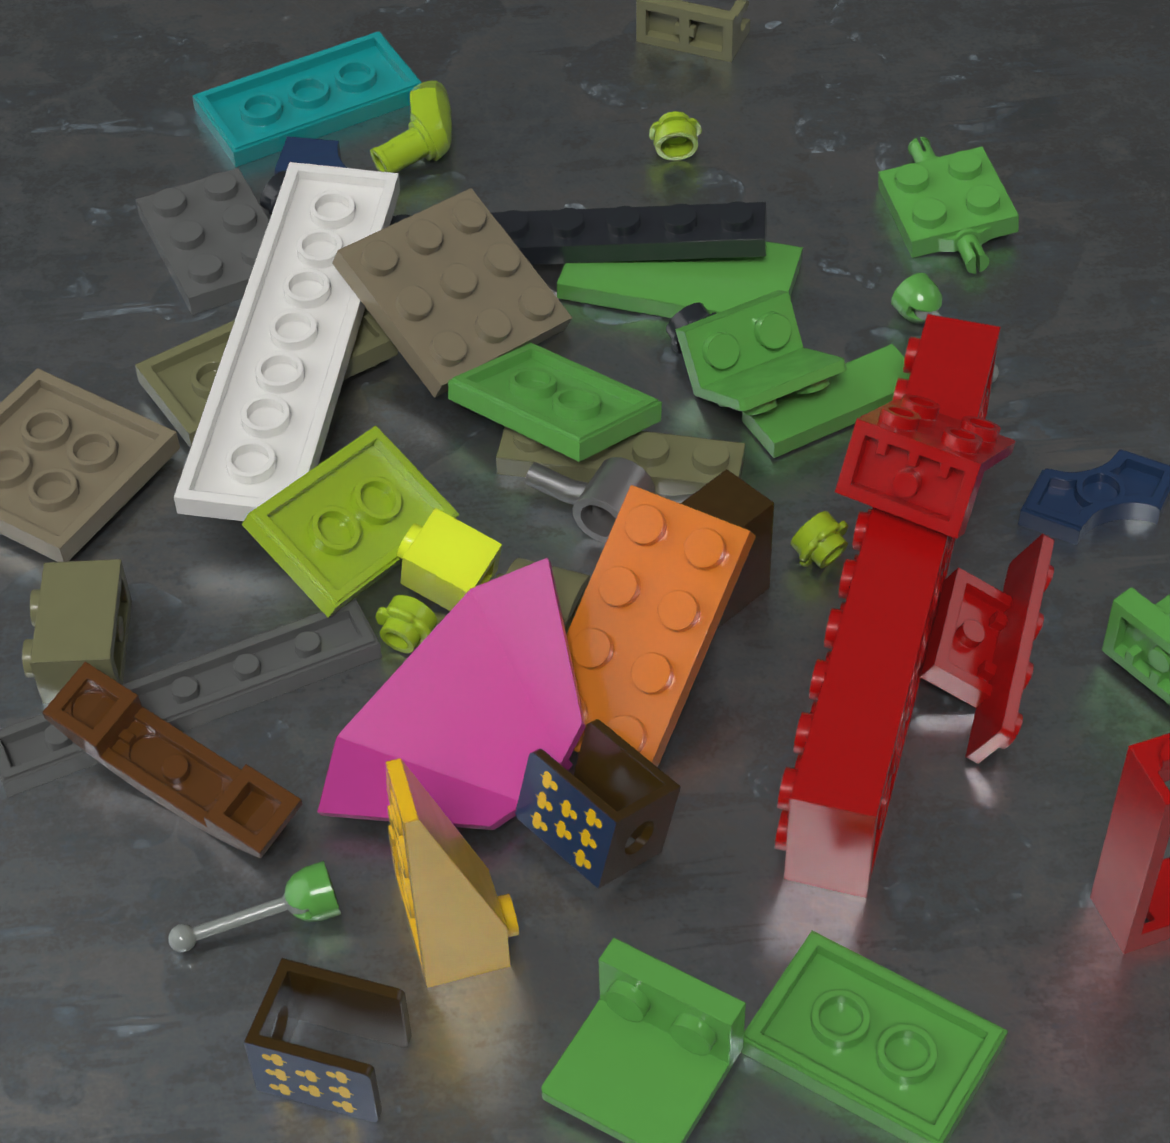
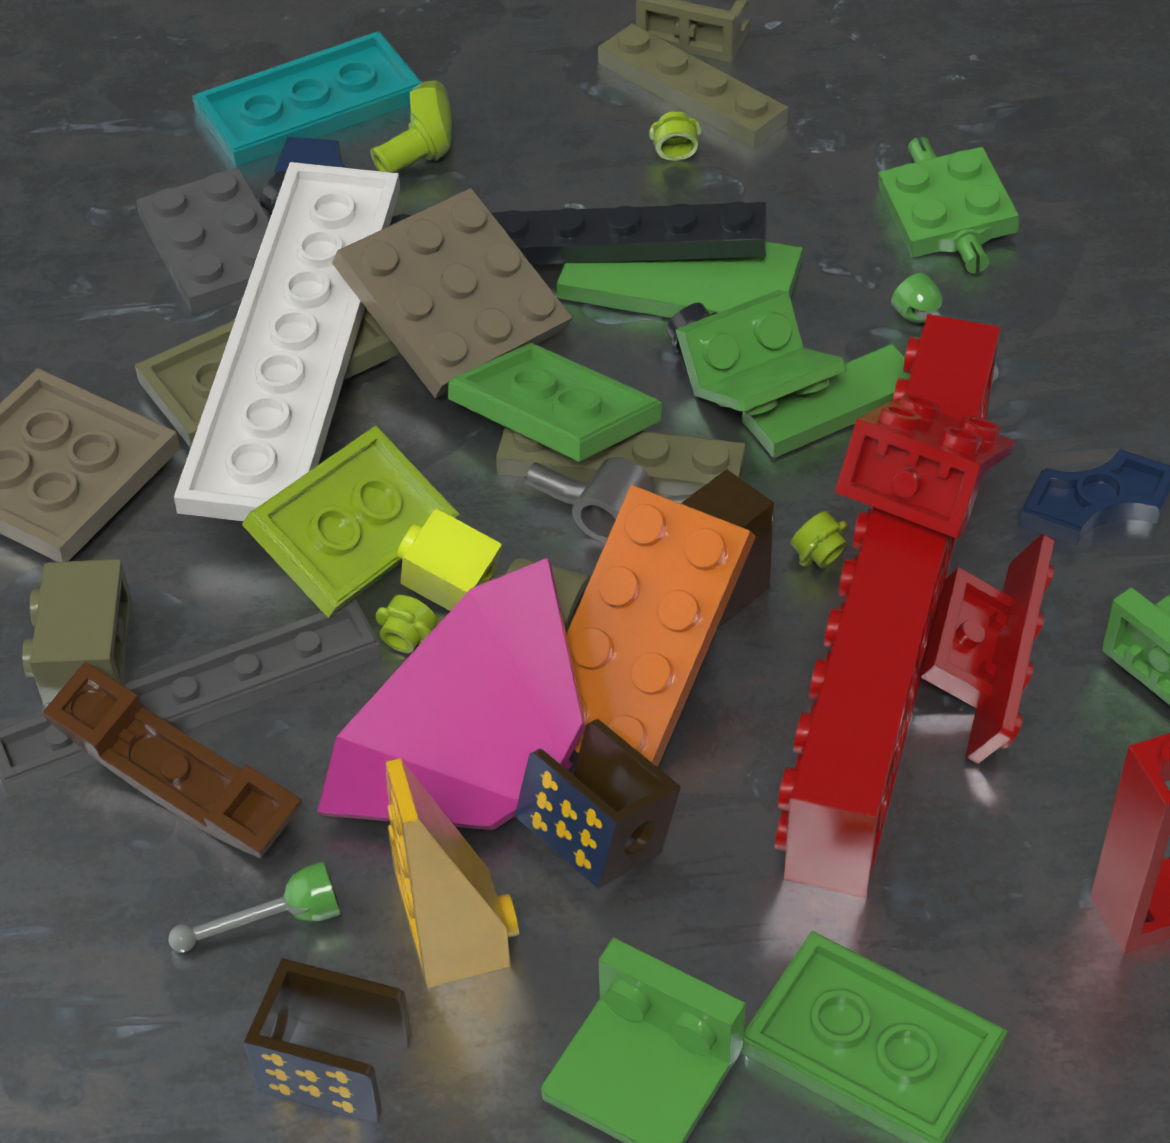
(693, 85): none -> olive plate

